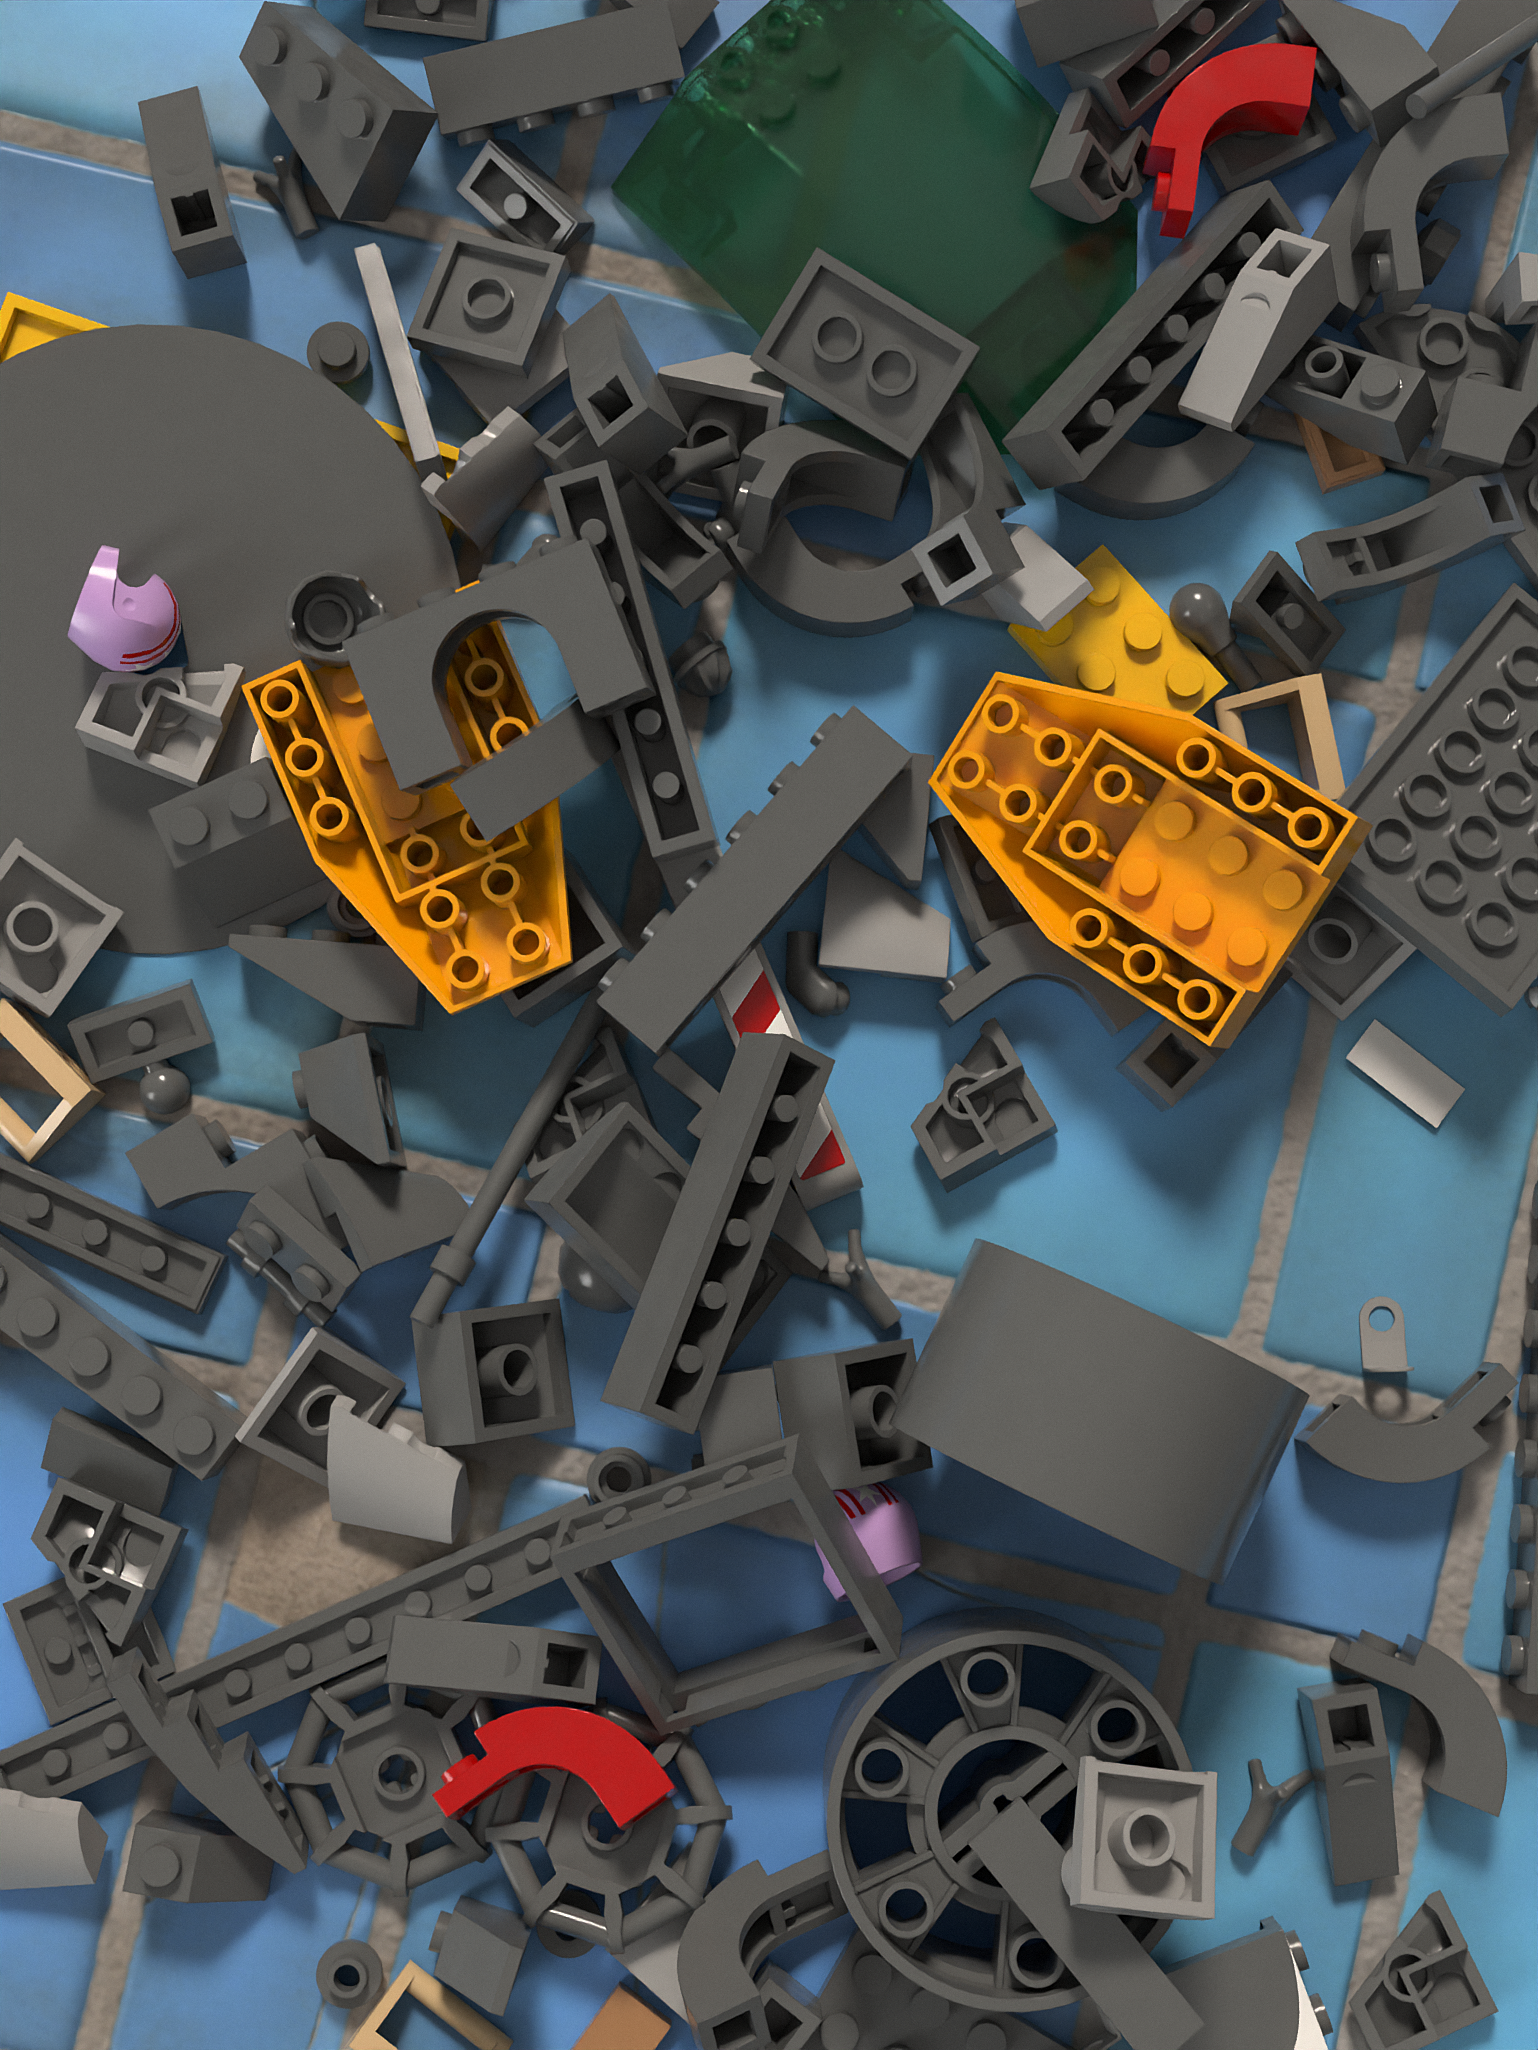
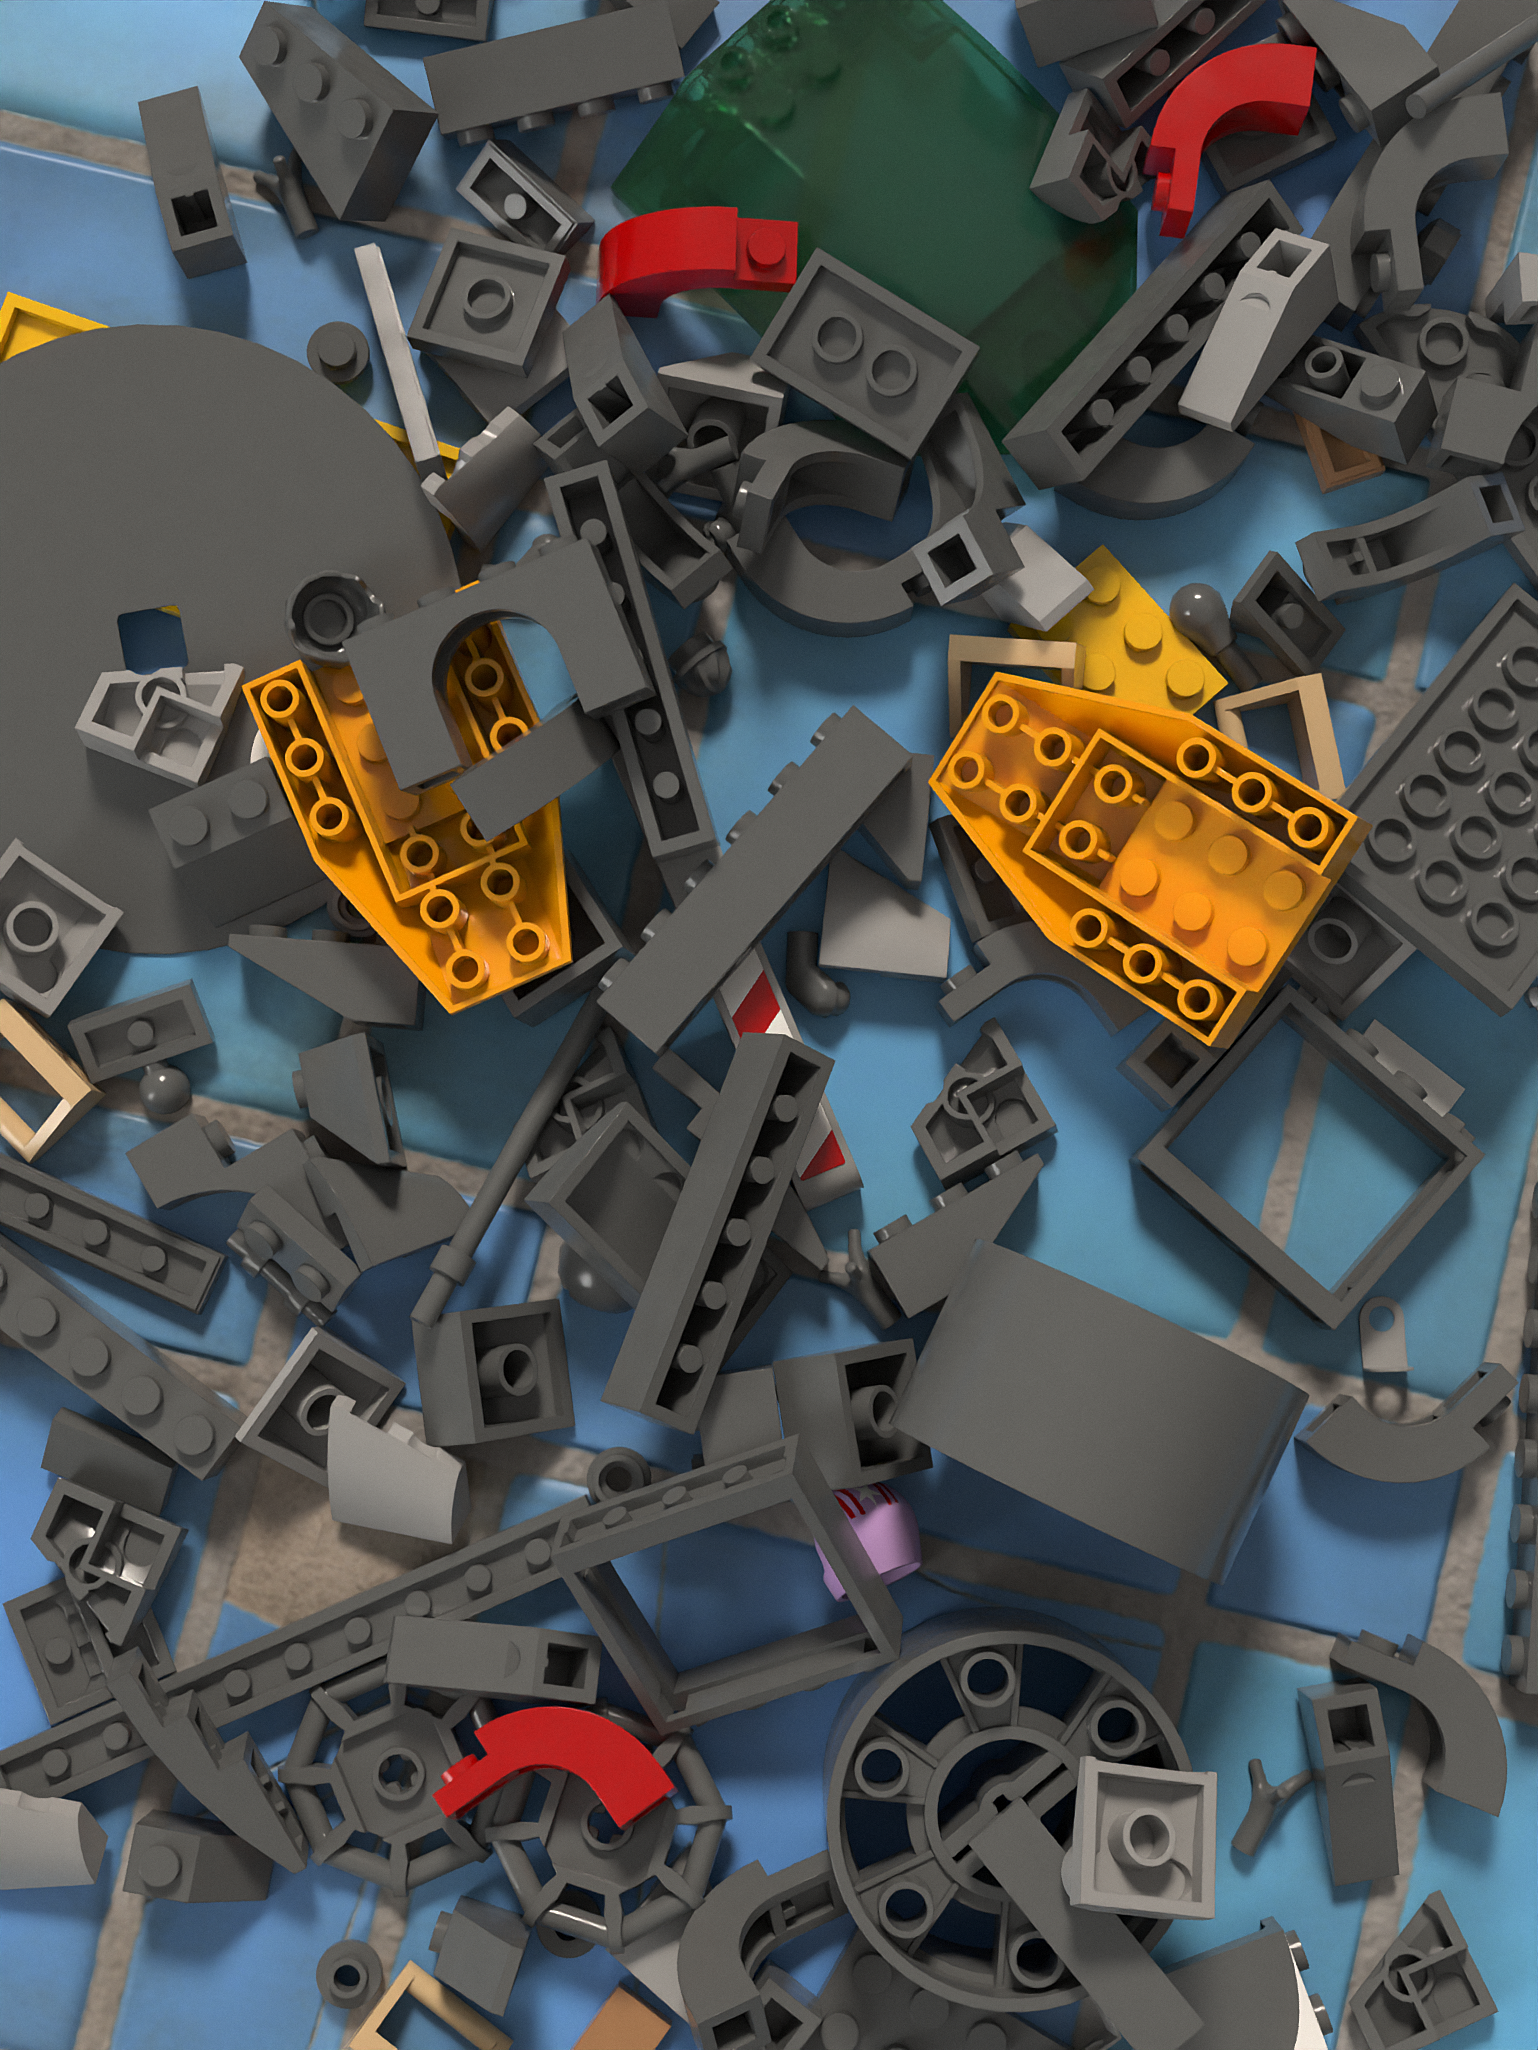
(124, 624): lavender helmet -> none
(691, 250): none -> red arch
(926, 1257): none -> dark grey slope
(1006, 652): none -> tan tile
(1395, 1093): none -> dark grey window

